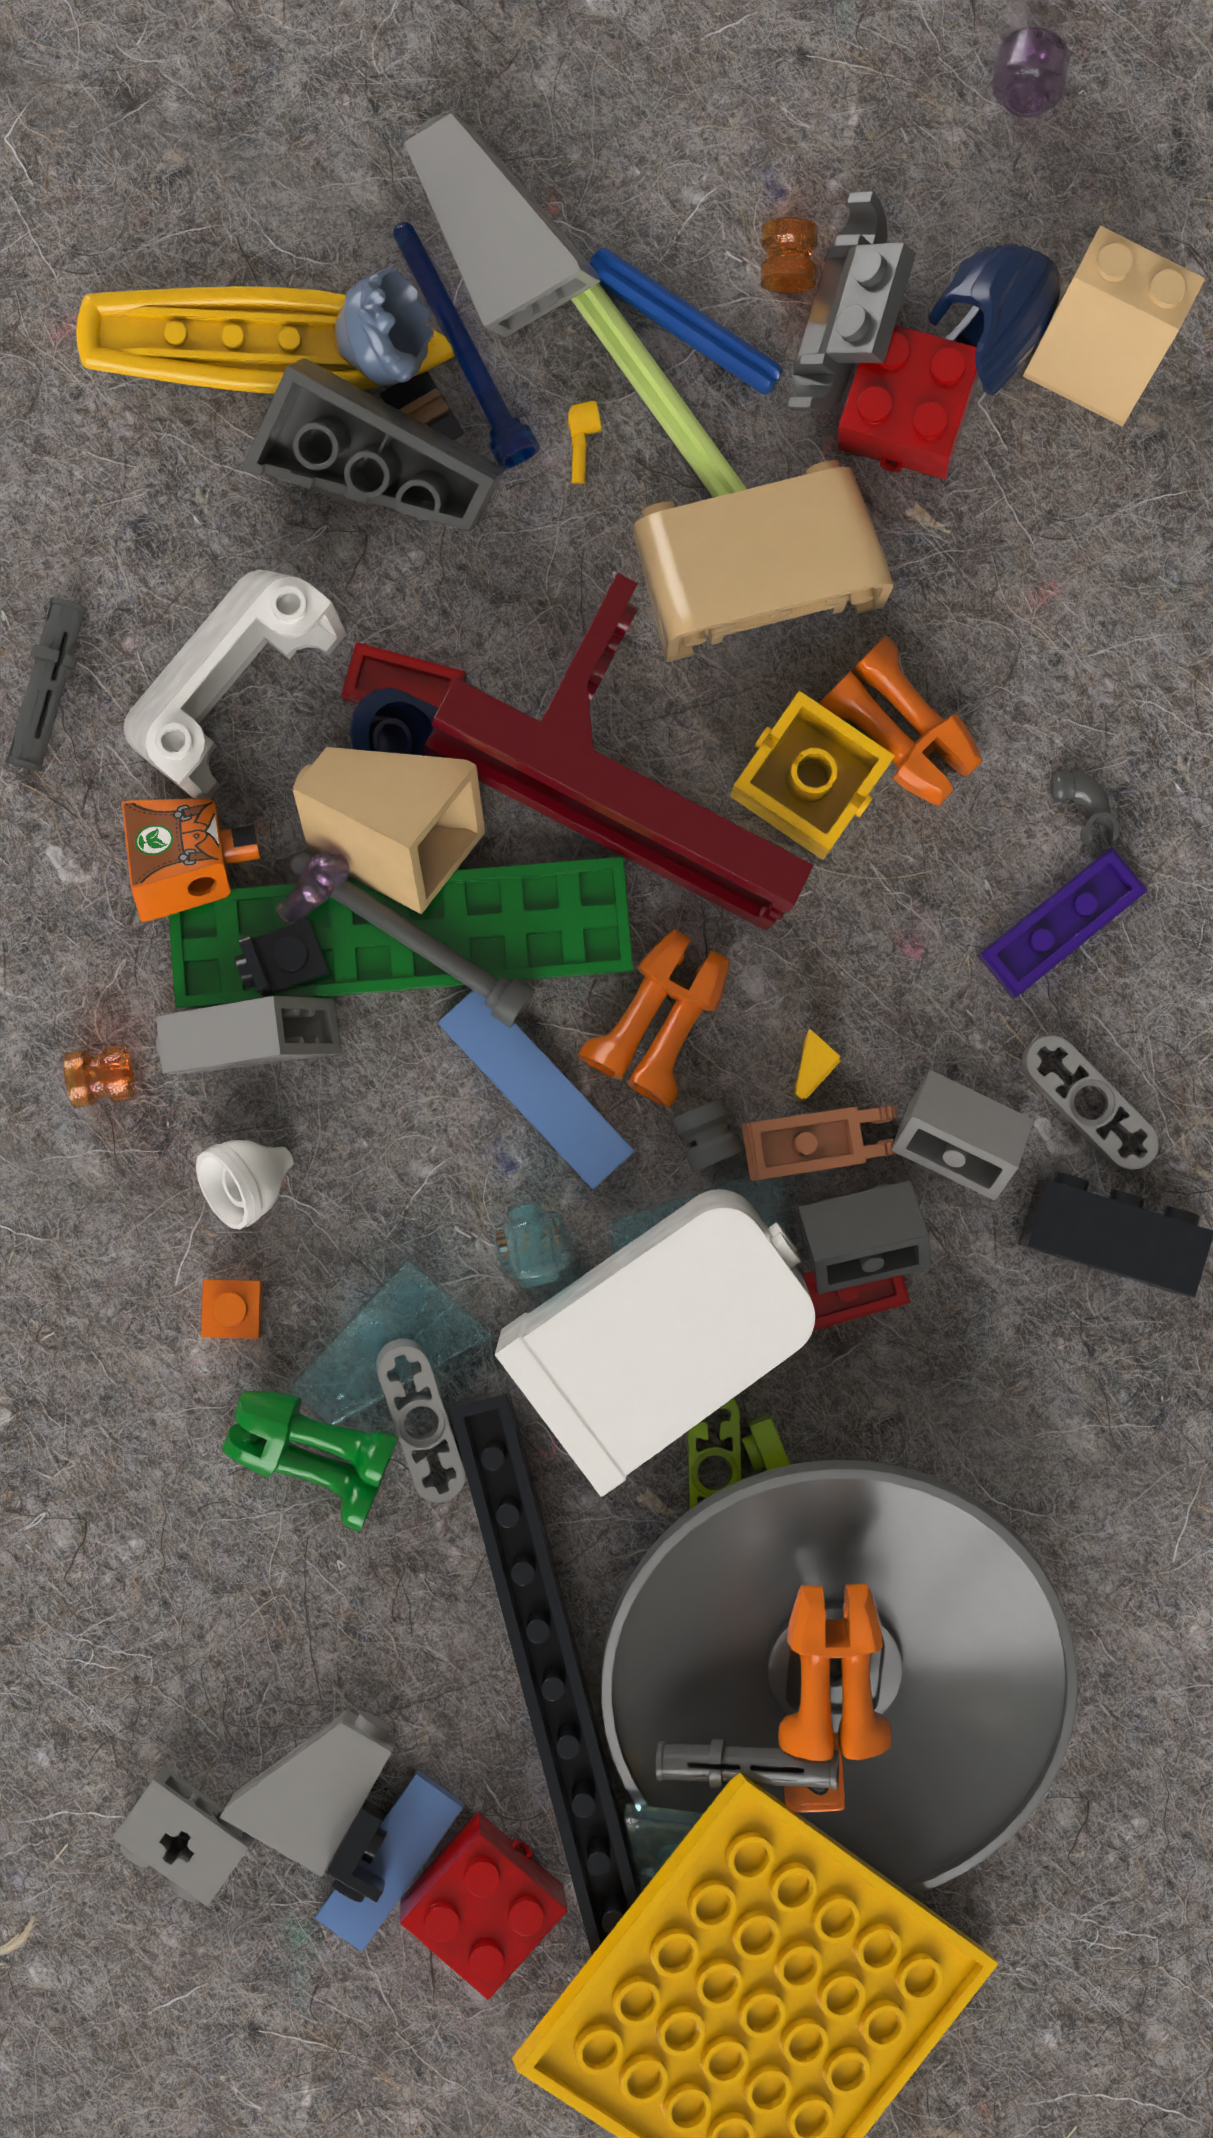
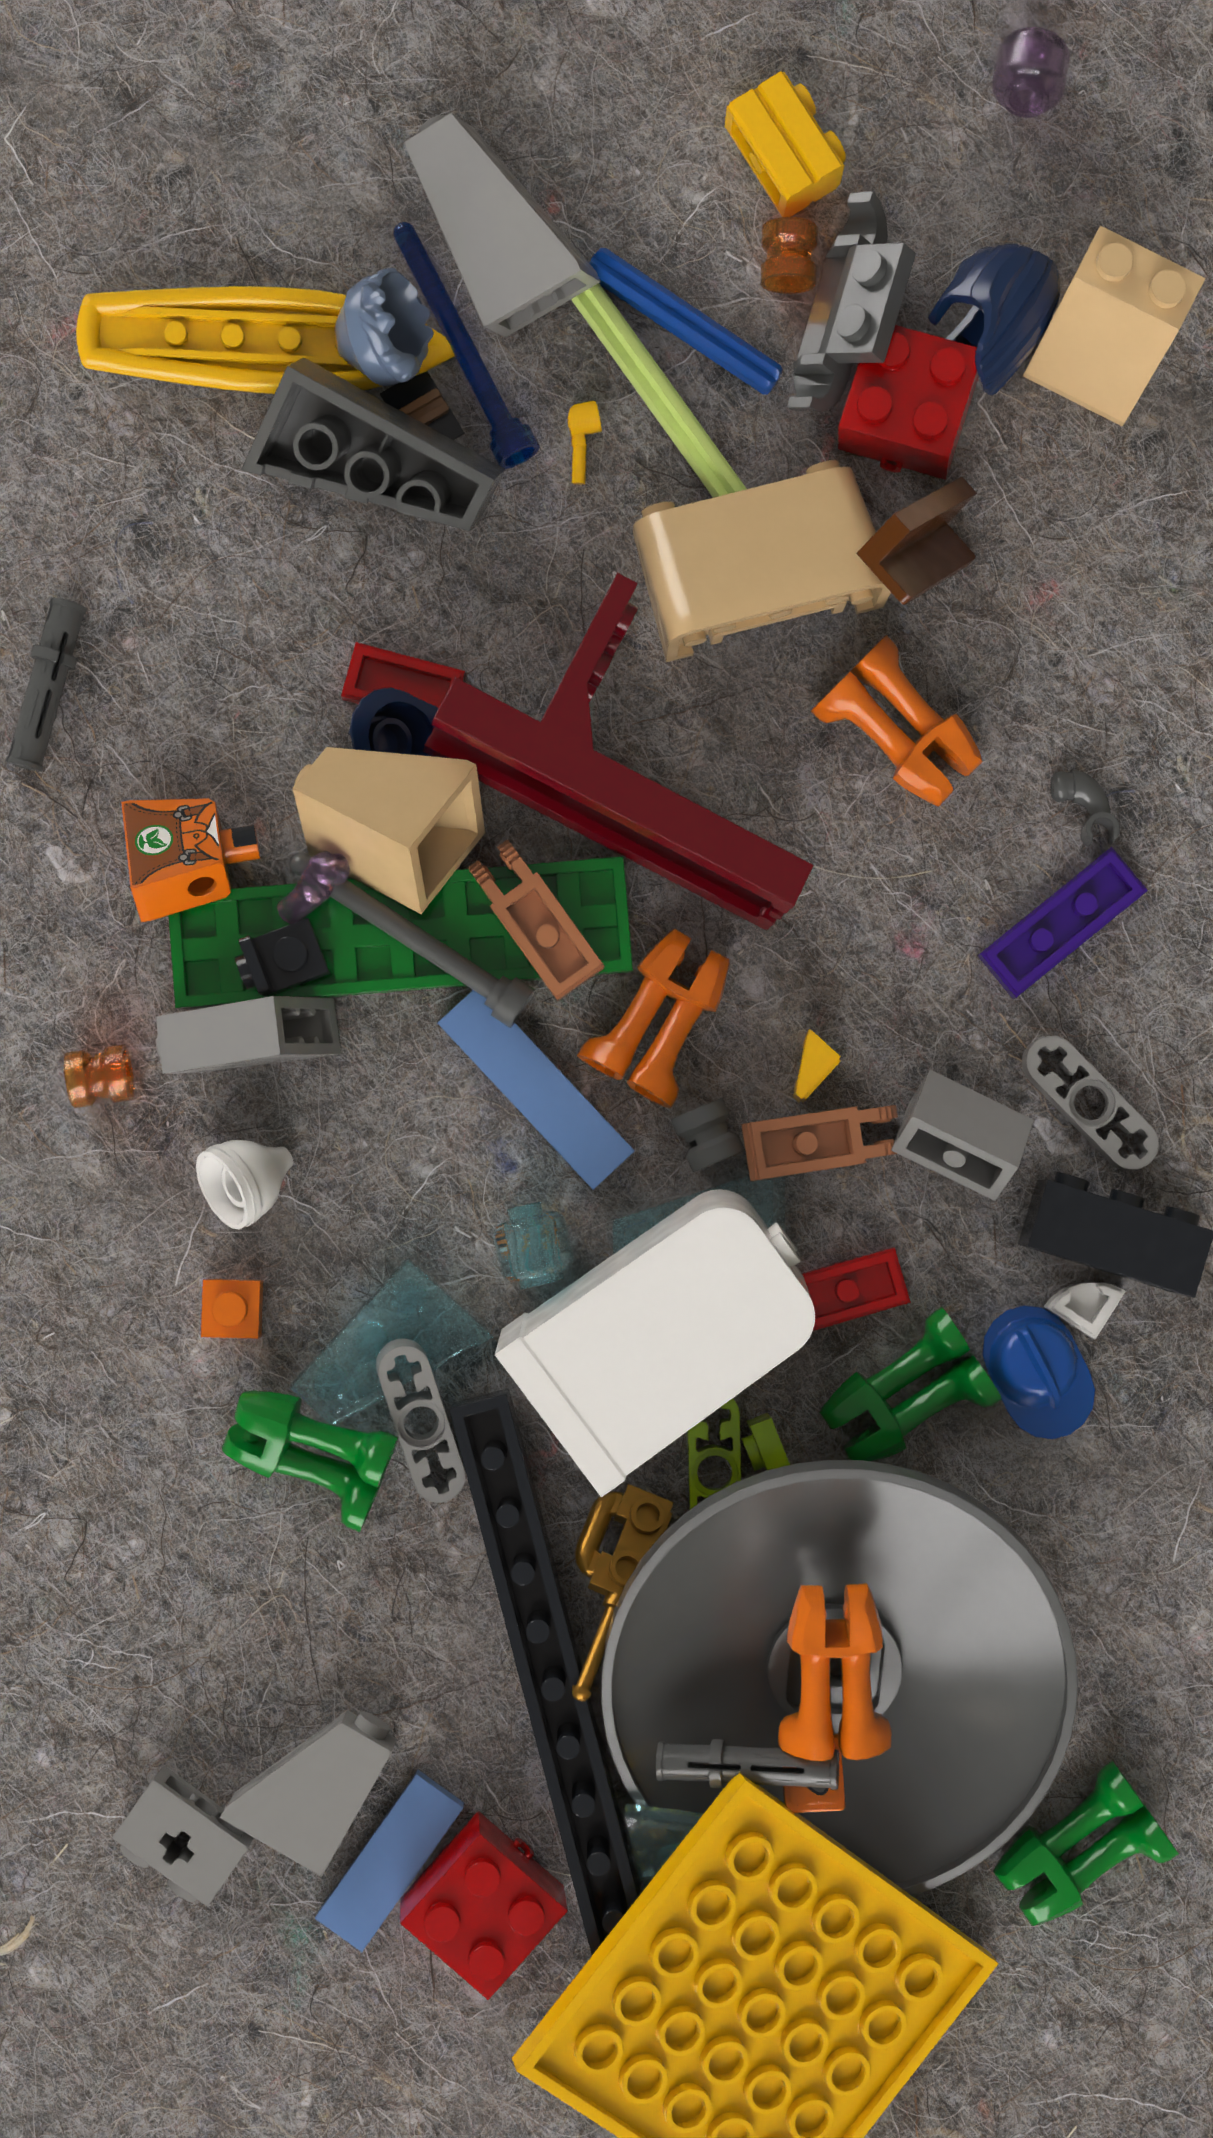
(255, 612): white windscreen -> none
(363, 1843): black bracket -> none
(539, 926): none -> nougat hinge
(644, 1521): none -> pearl gold piece
(785, 143): none -> yellow brick
(811, 775): yellow brick -> none
(864, 1236): dark grey brick -> none
(886, 1437): none -> green piece
(918, 545): none -> reddish brown panel
(1038, 1372): none -> blue piece
(1039, 1853): none -> green piece
(1086, 1305): none -> white tile

